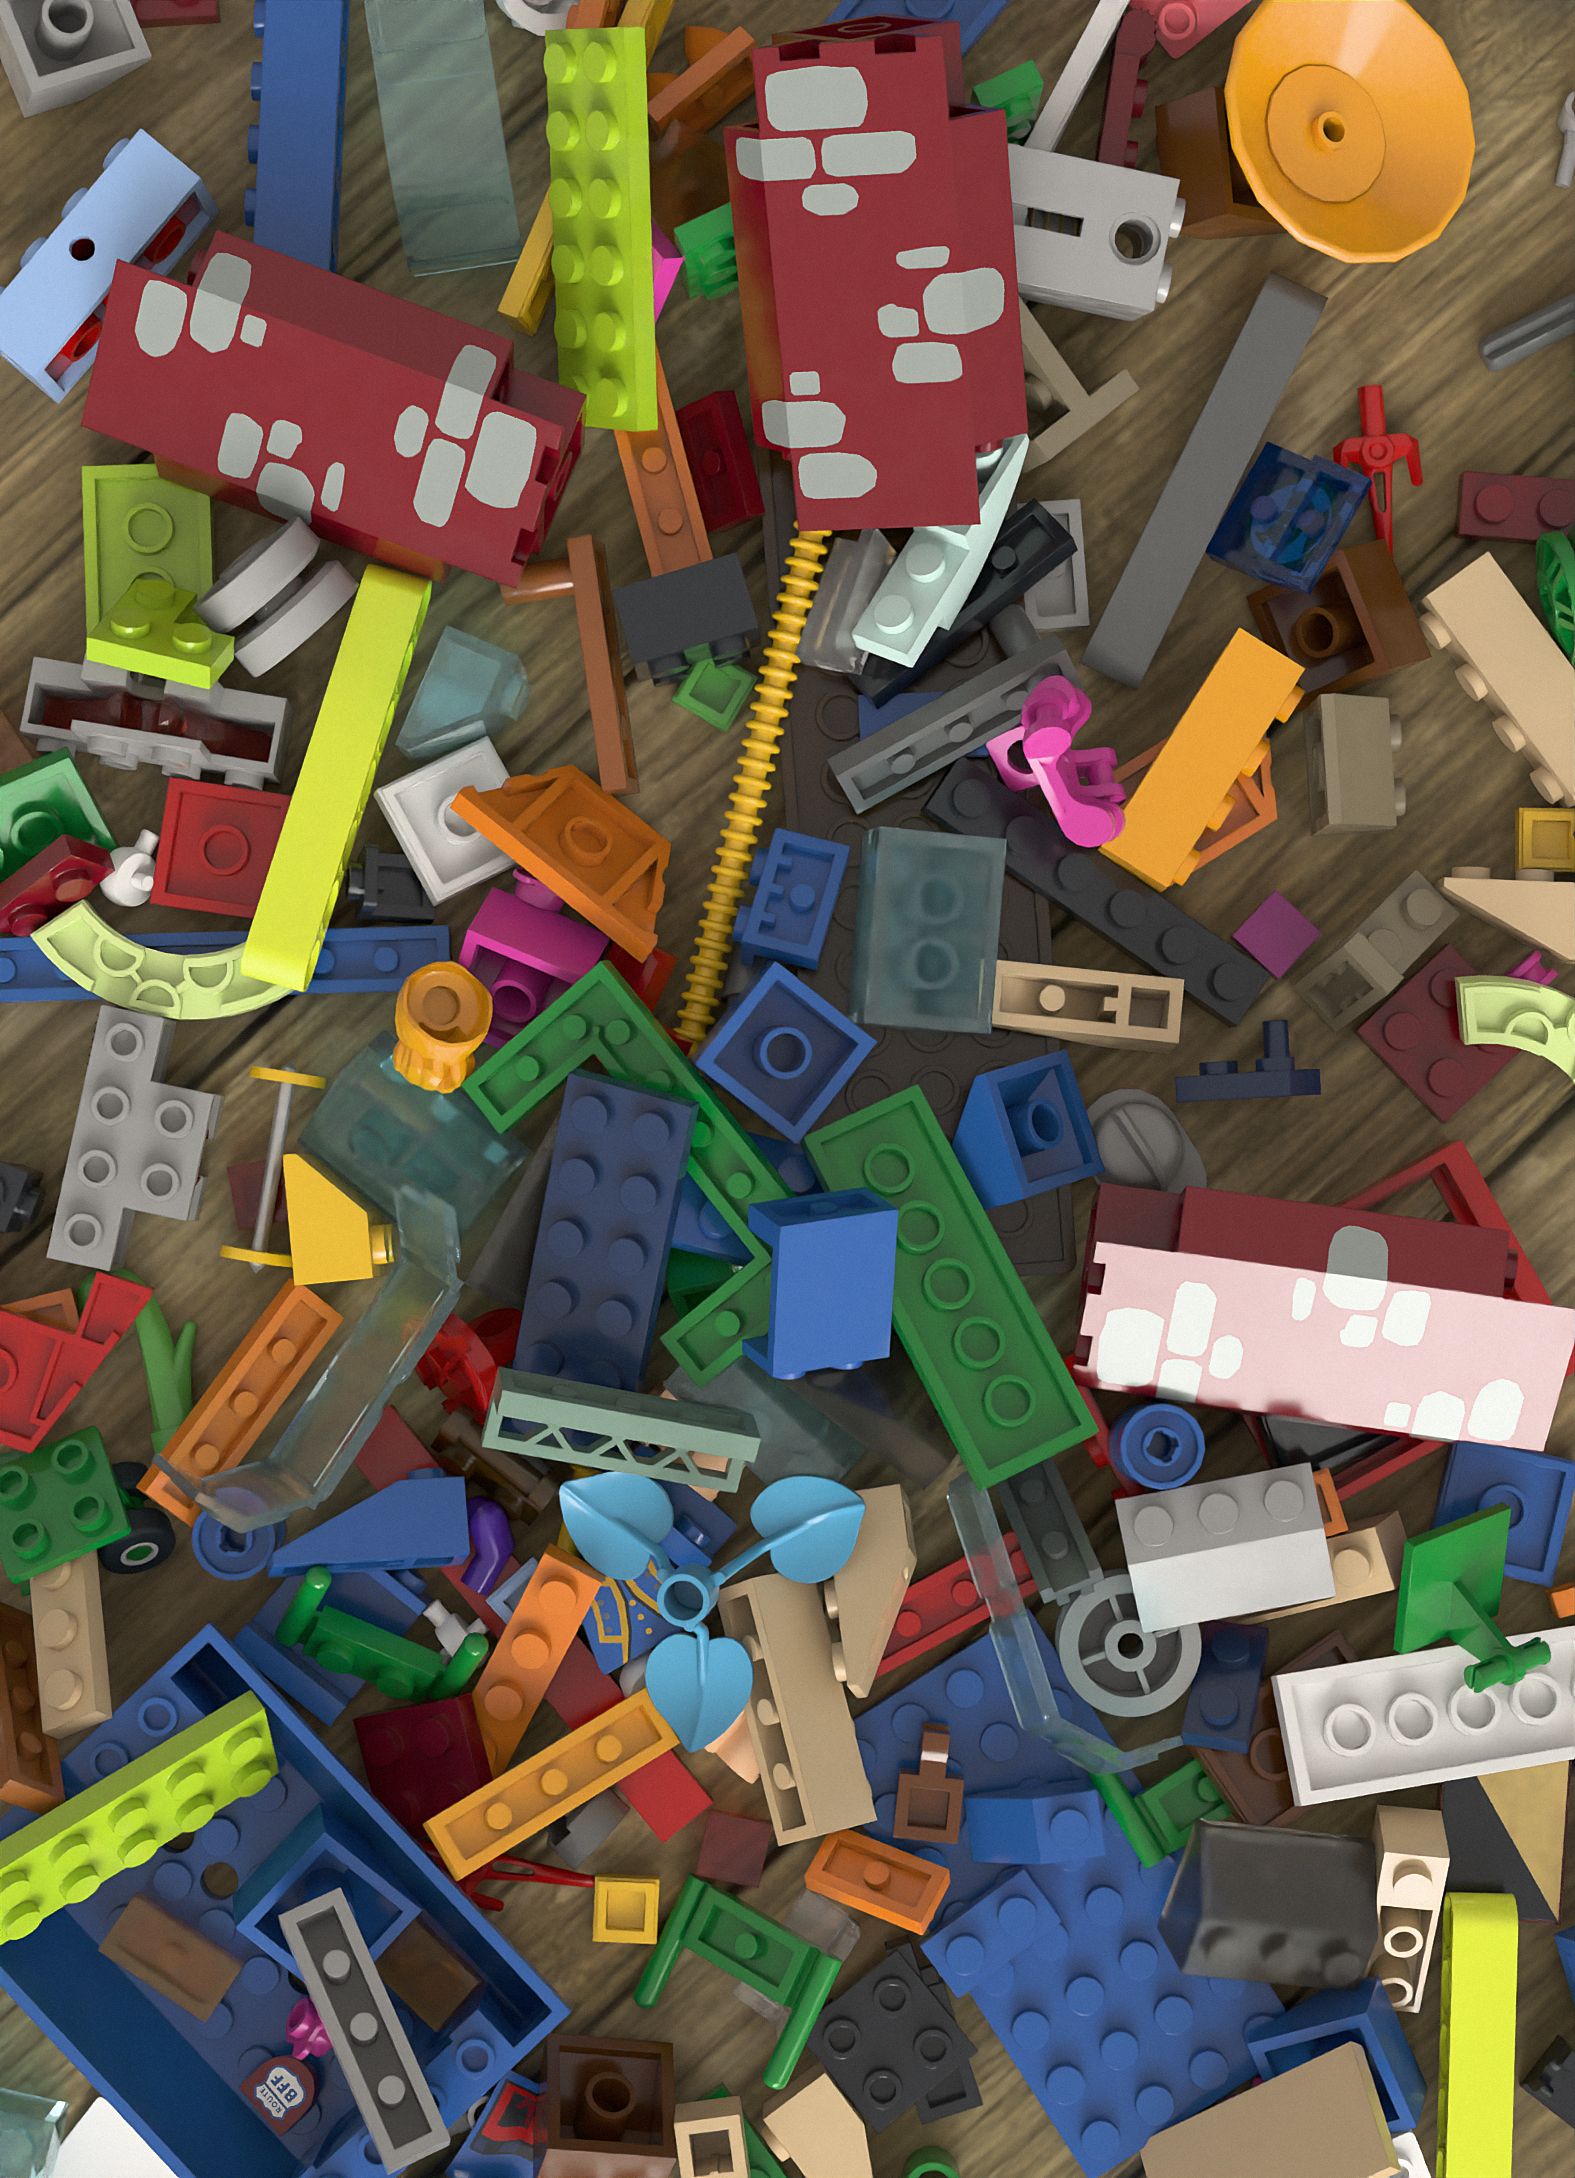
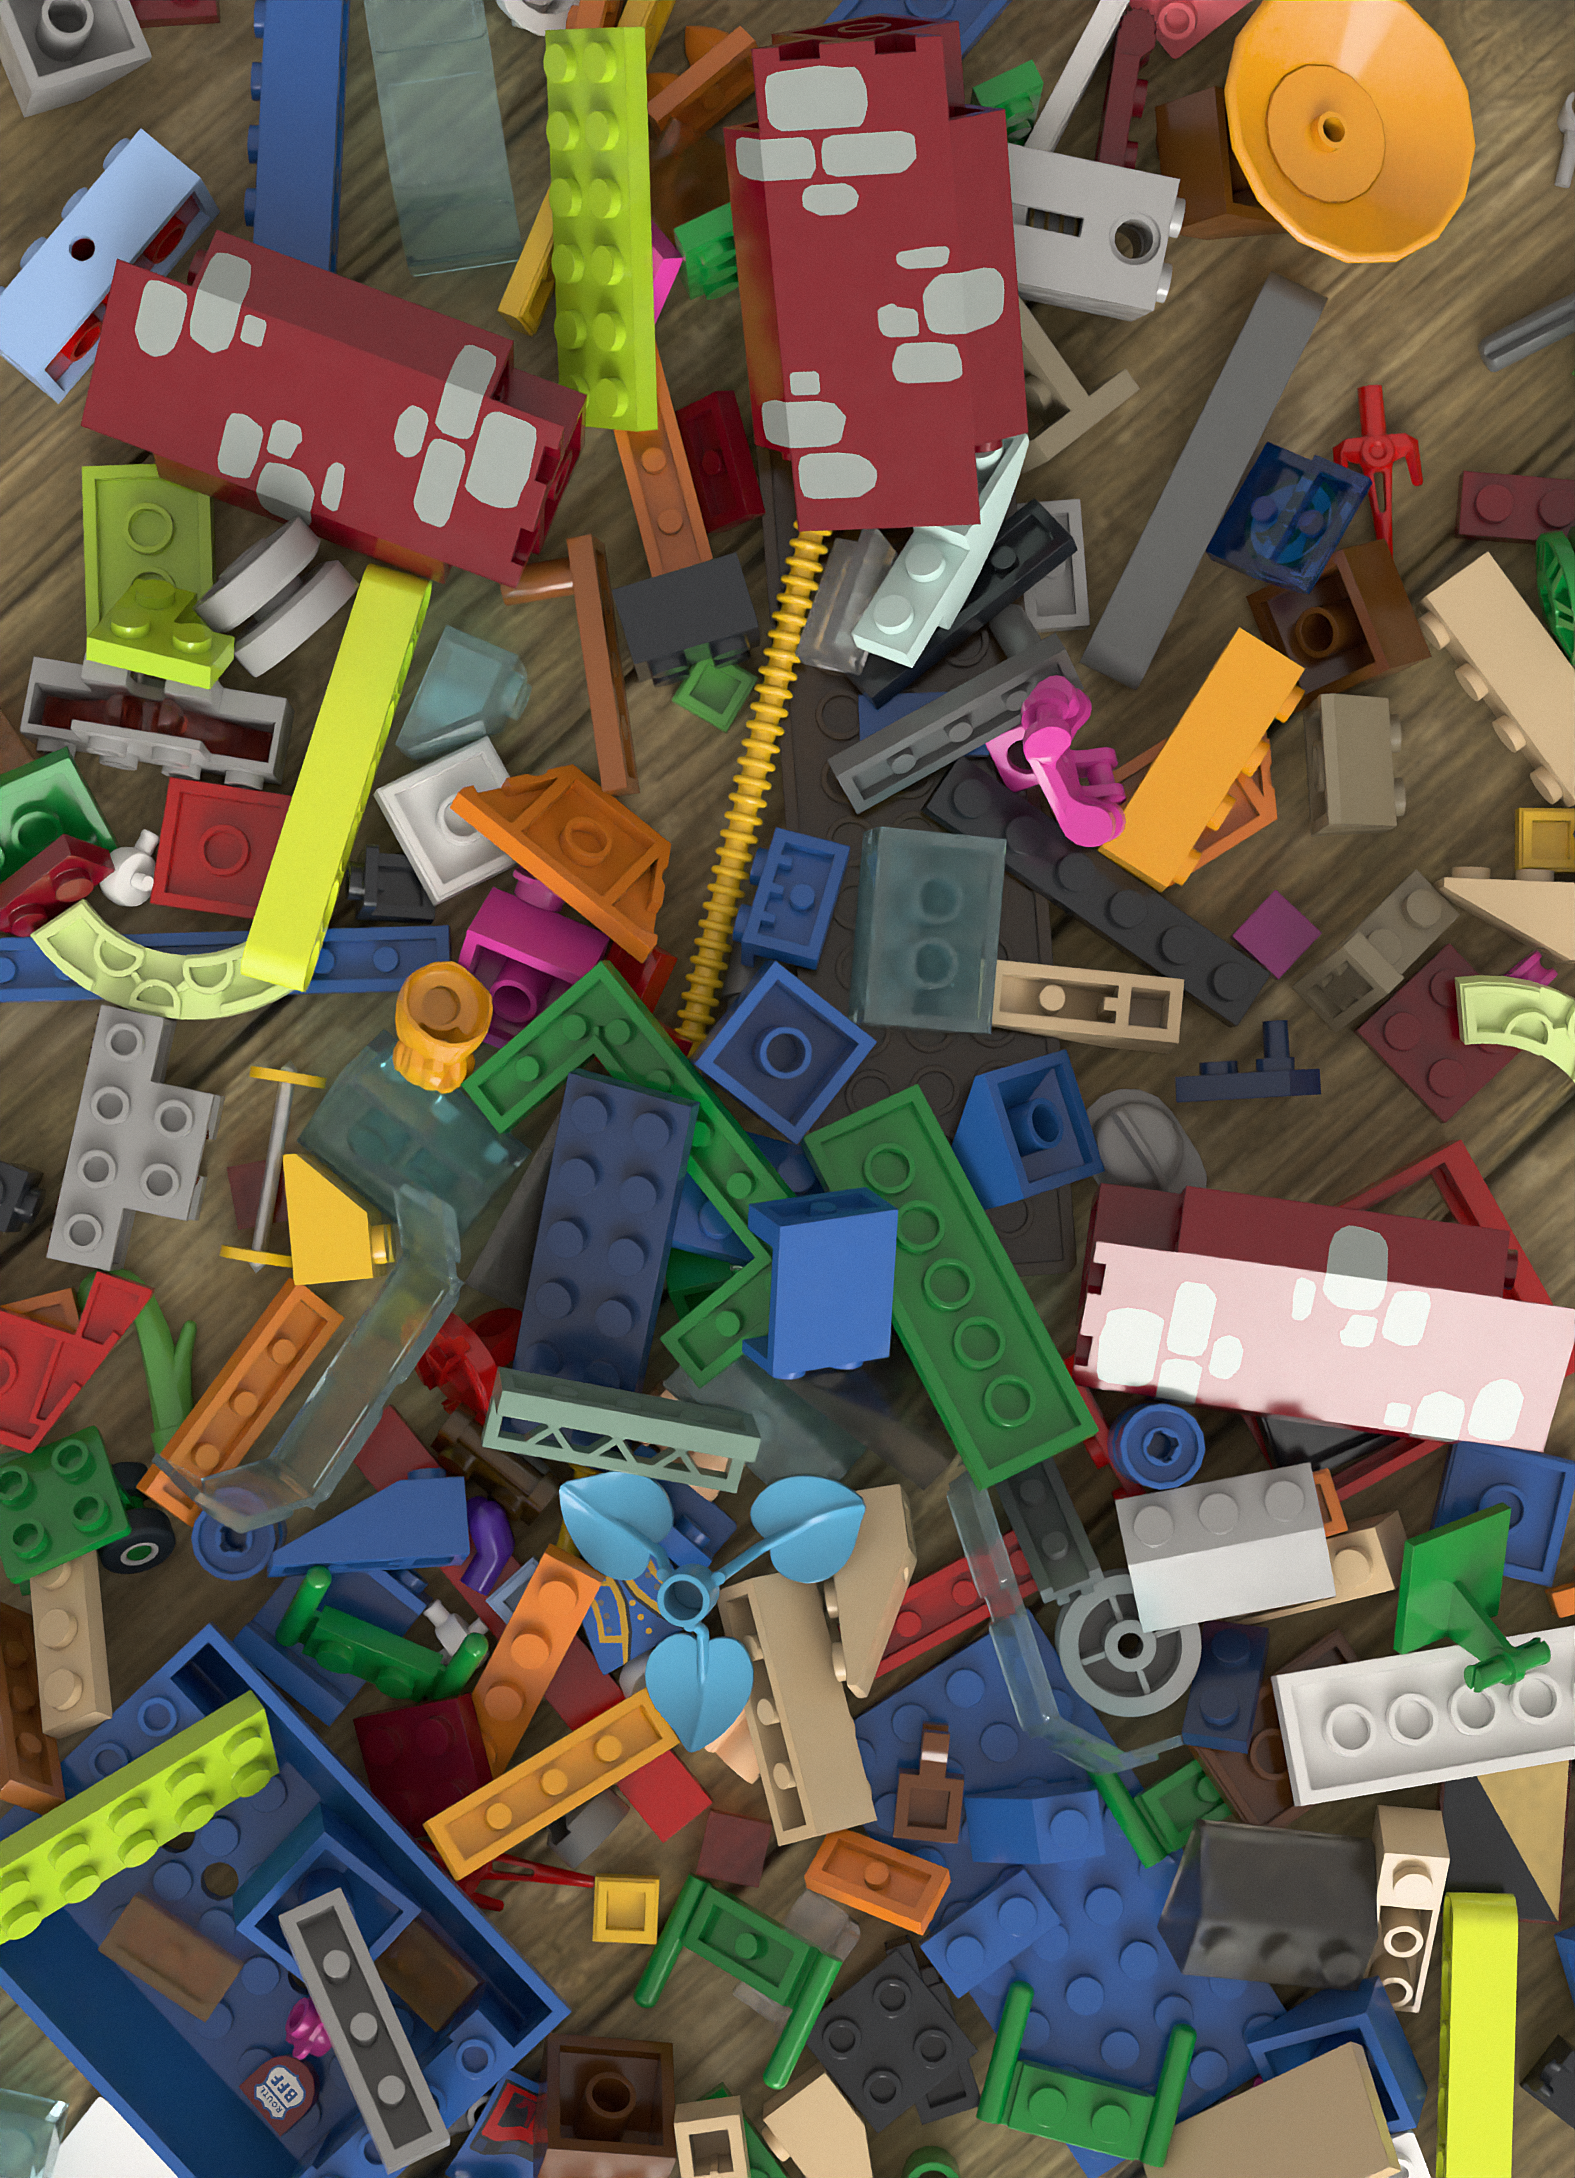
(1078, 2106): none -> green plate

